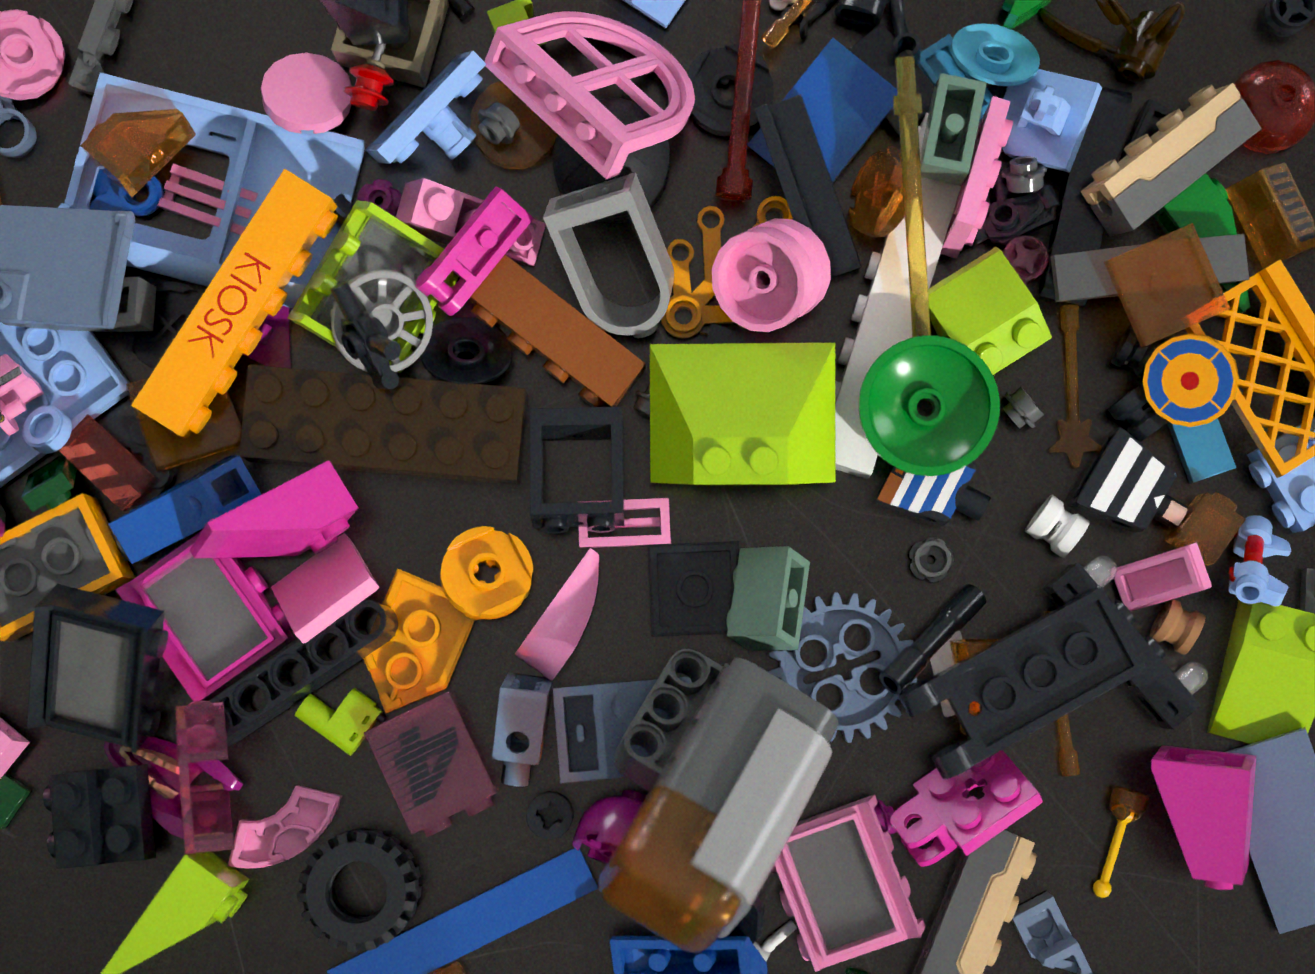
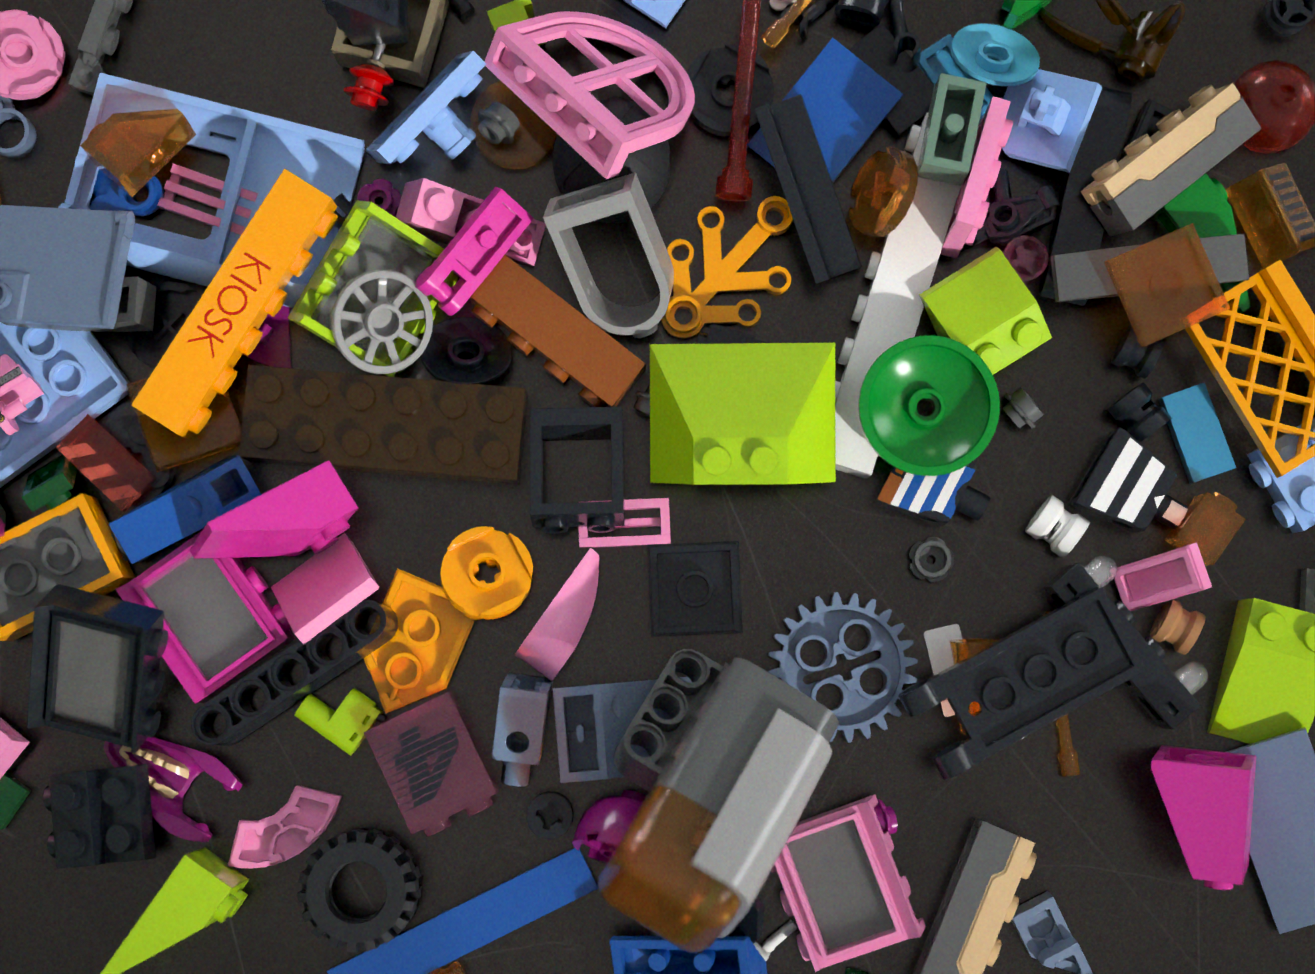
(47, 429): light blue tile -> none
(207, 806): clear pink panel -> none
(306, 93): bright pink tile -> none
(366, 339): black piece -> none
(768, 598): sand green brick -> none
(771, 274): bright pink wheel -> none
(908, 106): clear yellow bar -> none
(914, 658): black piece -> none
(969, 822): dark pink plate -> none
(1024, 175): dark grey plate -> none
(1073, 434): clear orange piece -> none
(1126, 807): hinge -> none
(1190, 380): tile -> none
(1251, 579): light blue piece -> none

